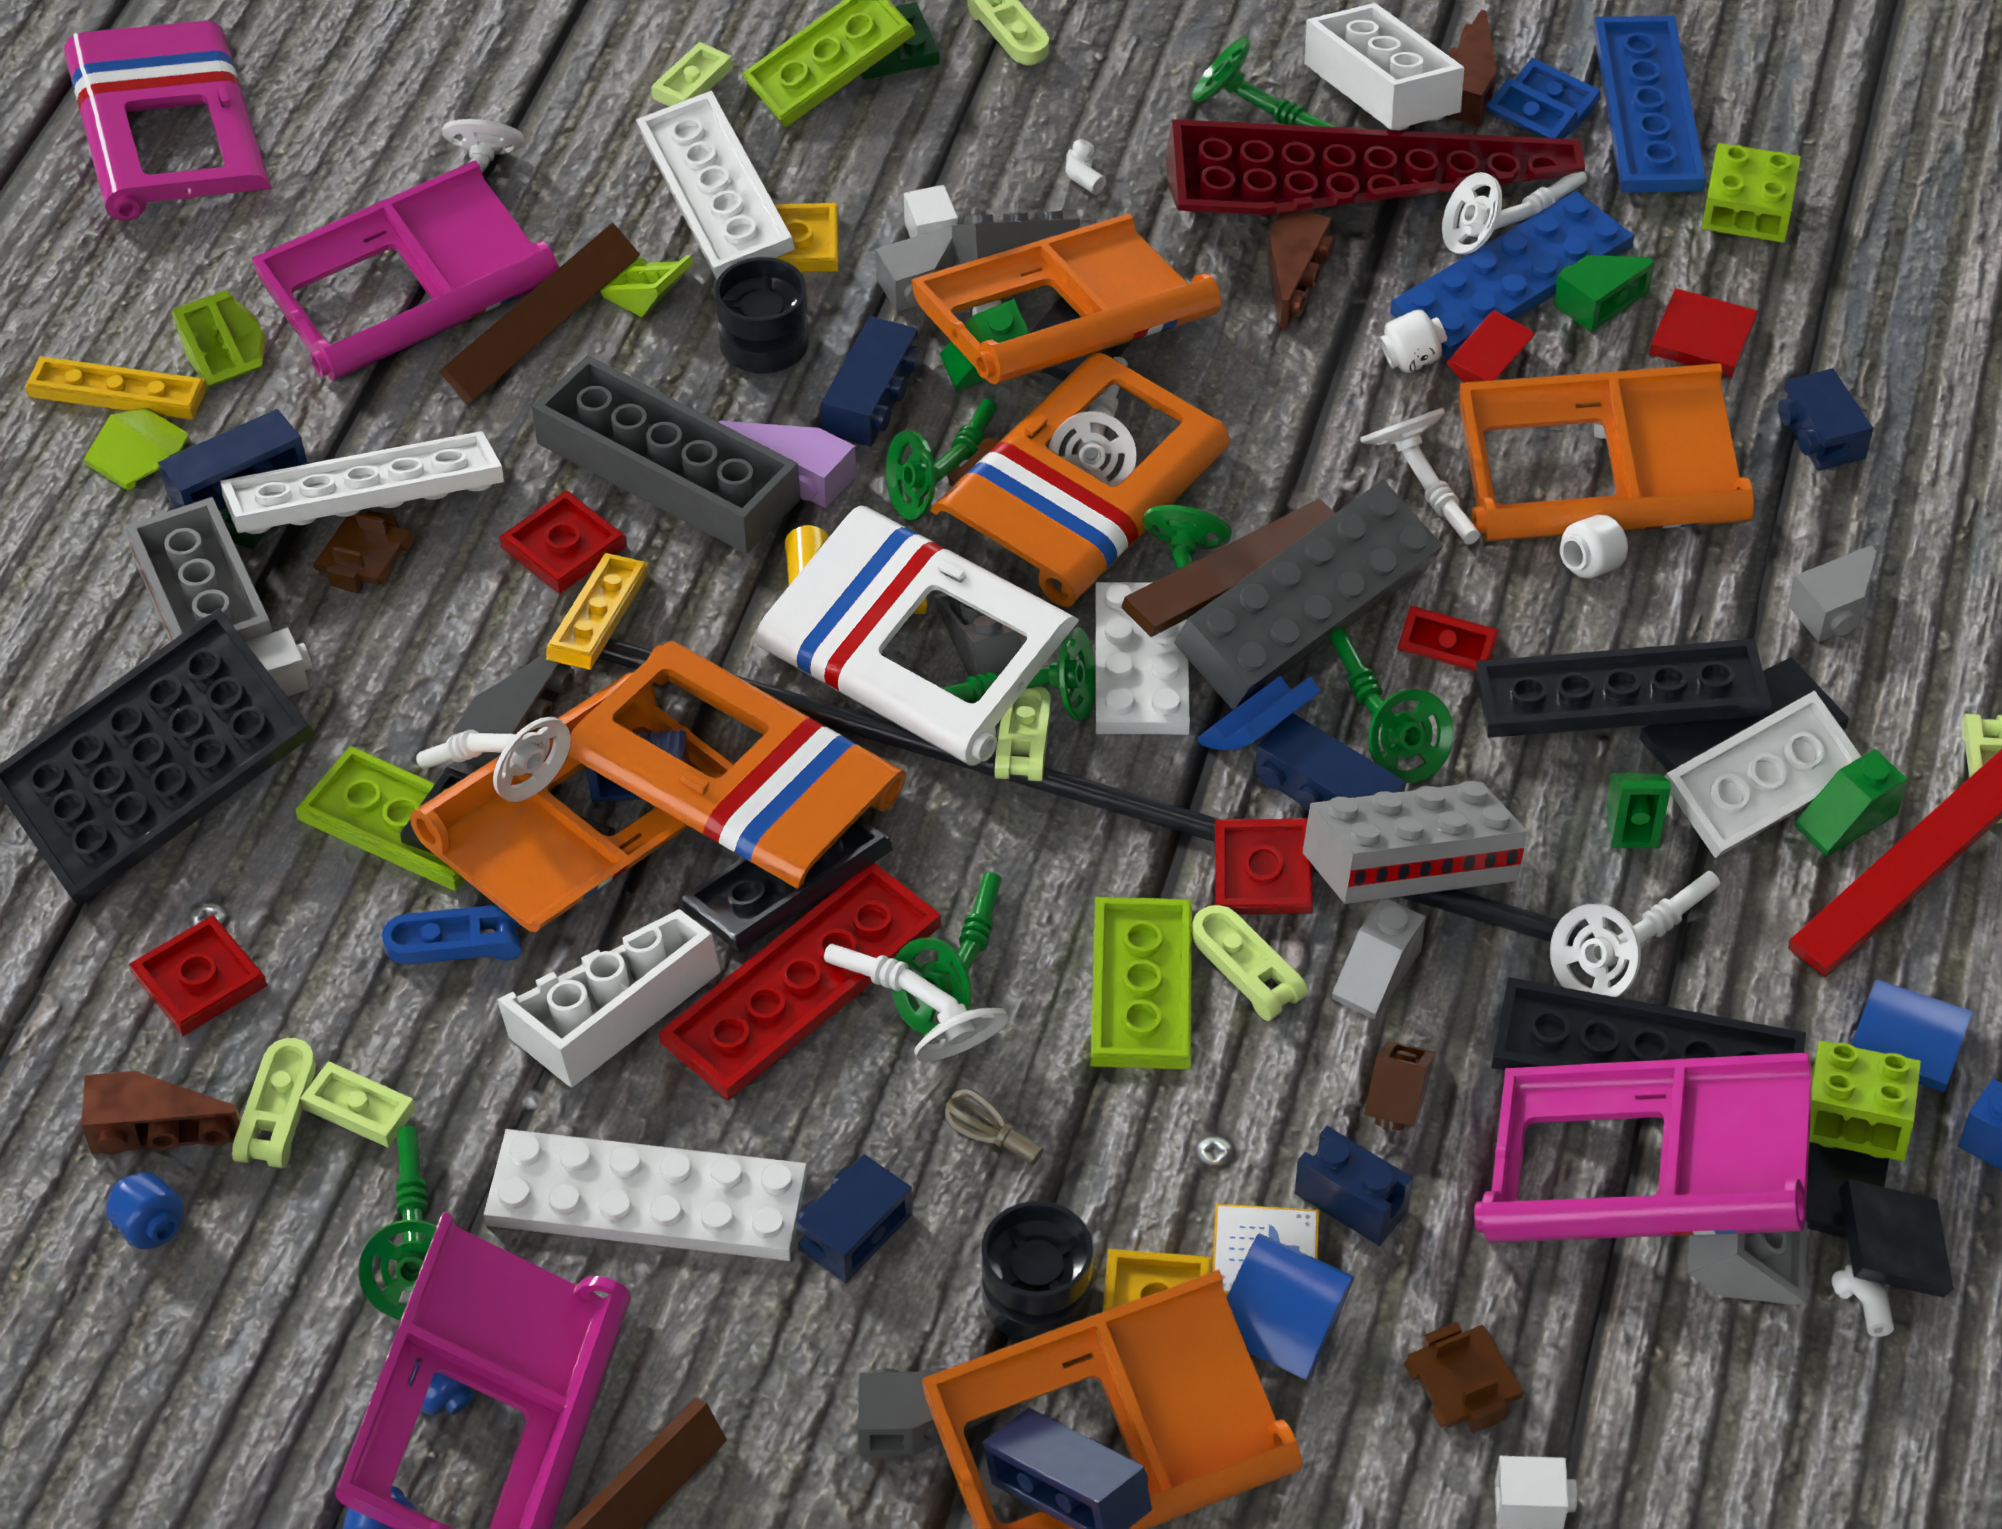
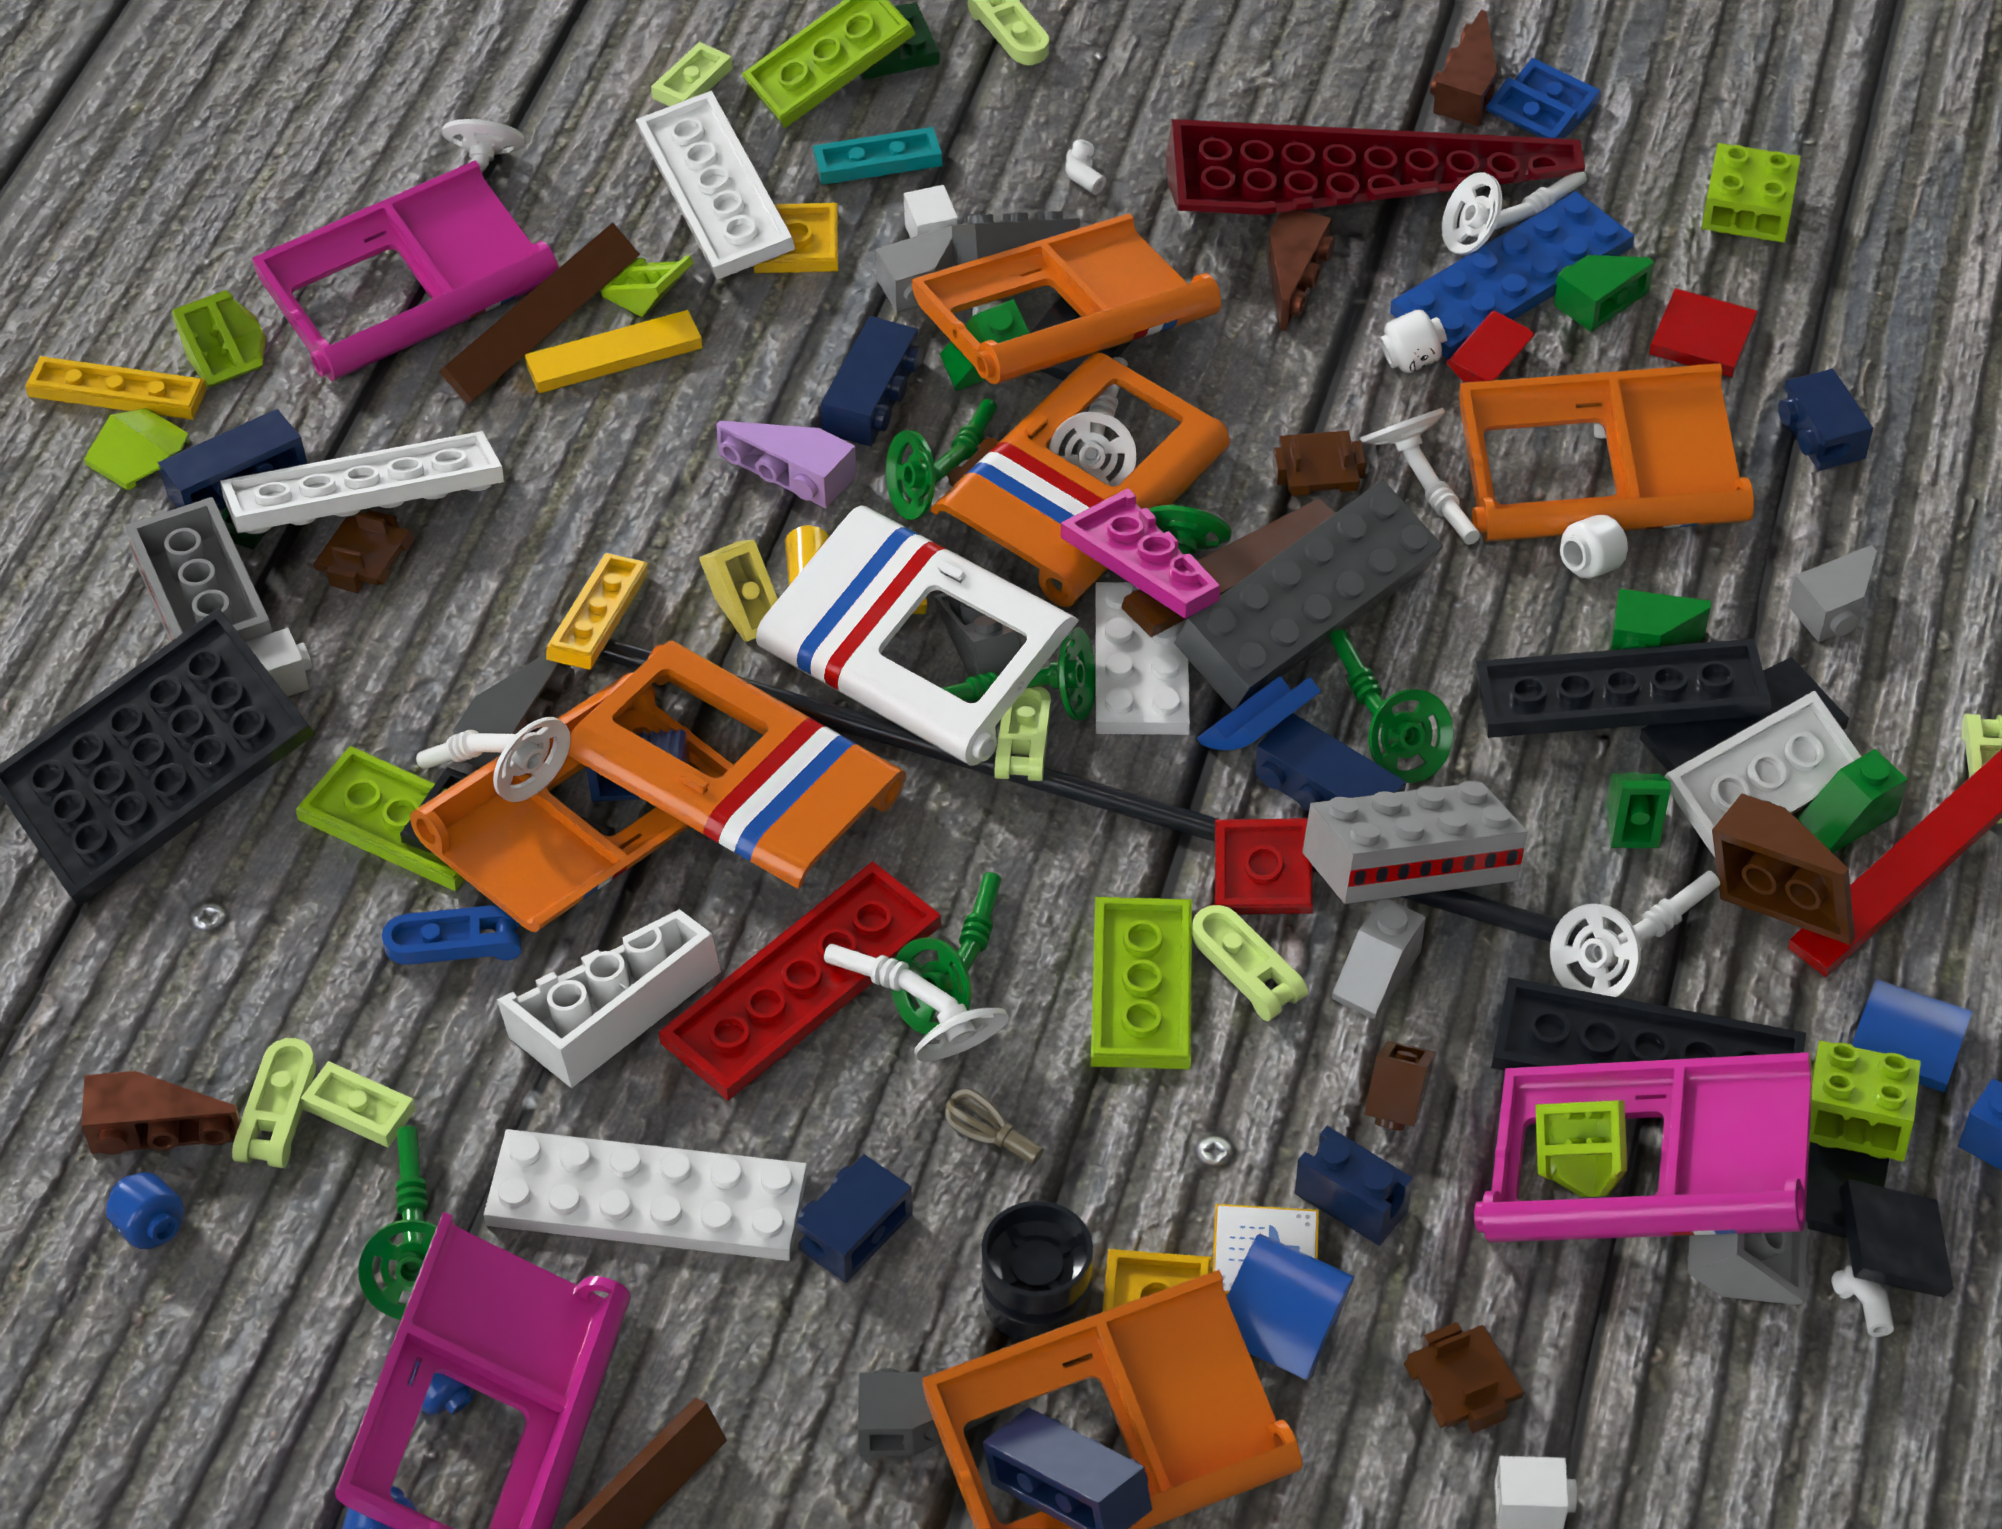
(157, 70): dark pink piece -> none
(198, 975): red tile -> none
(562, 541): red tile -> none
(613, 351): none -> yellow tile
(667, 453): dark grey brick -> none
(740, 585): none -> light yellow slope
(750, 902): black tile -> none
(762, 315): black wheel -> none
(877, 155): none -> teal plate
(1134, 548): none -> dark pink wing
(1227, 76): green dish -> none
(1319, 462): none -> reddish brown piece
(1384, 66): white brick -> none
(1447, 638): red slope -> none
(1582, 1145): none -> lime slope
(1648, 104): blue plate -> none
(1657, 620): none -> green slope
(1781, 869): none -> reddish brown slope

